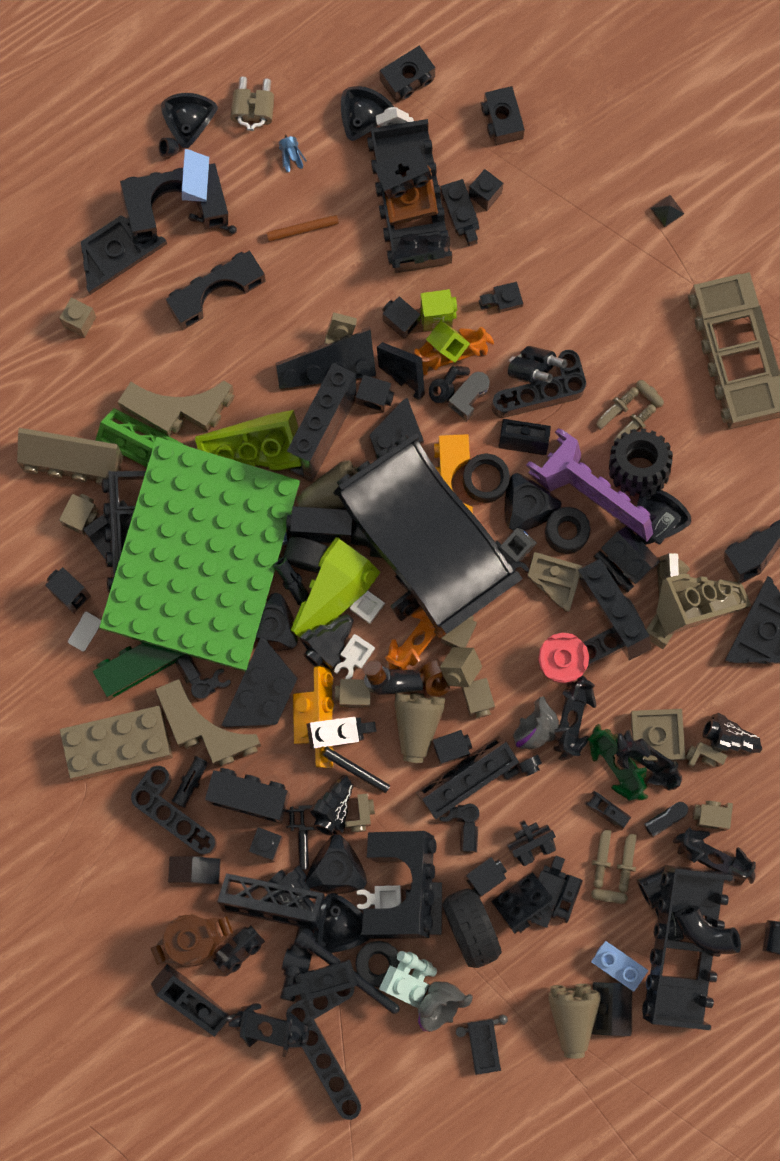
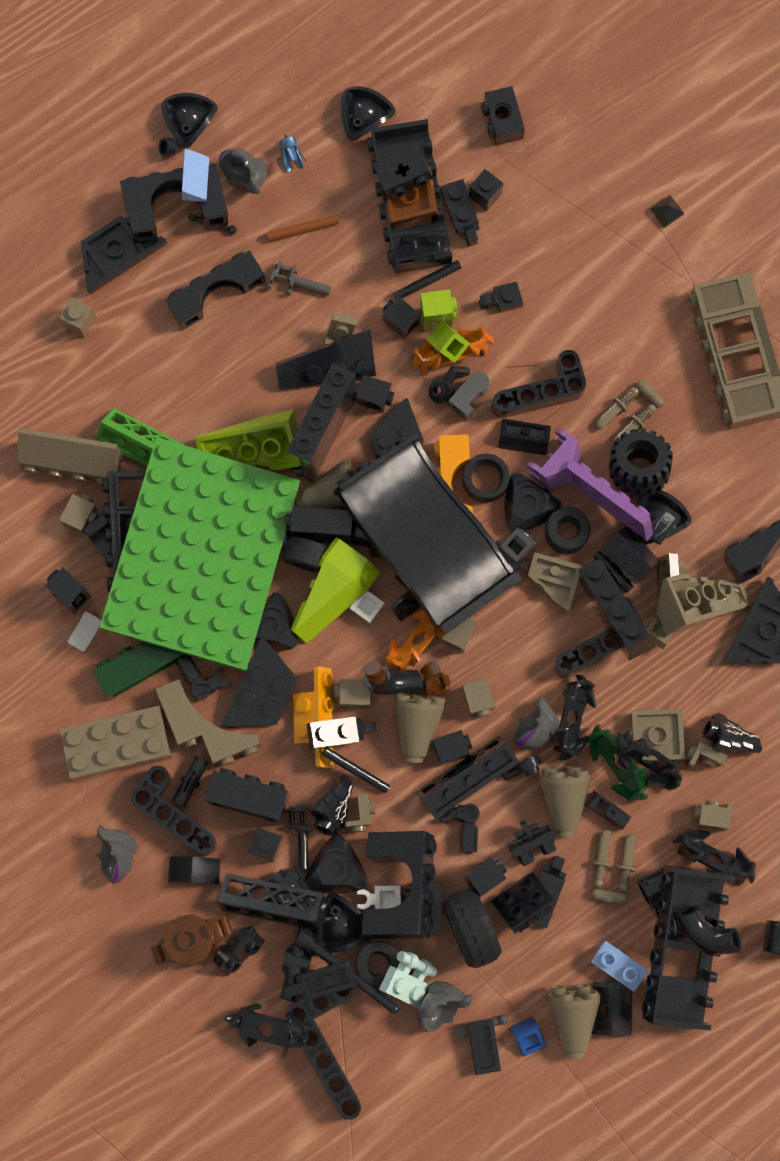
(116, 853): none -> dark grey hair
(166, 412): dark tan arch -> none
(189, 1000): black slope -> none
(243, 169): none -> dark grey hair
(252, 106): dark tan piece -> none
(291, 580): black pin -> none
(297, 281): none -> dark grey piece
(327, 642): black rock -> none
(356, 654): white plate -> none
(393, 116): white plate -> none
(403, 367): black wing -> none
(412, 62): black brick -> none
(428, 280): none -> black bar
(461, 666): dark tan brick -> none
(528, 1036): none -> blue slope
(534, 365): black piece -> none
(563, 658): coral tile -> none
(565, 797): none -> dark tan cone
(568, 894): black bar -> none
(666, 819): black bar -> none

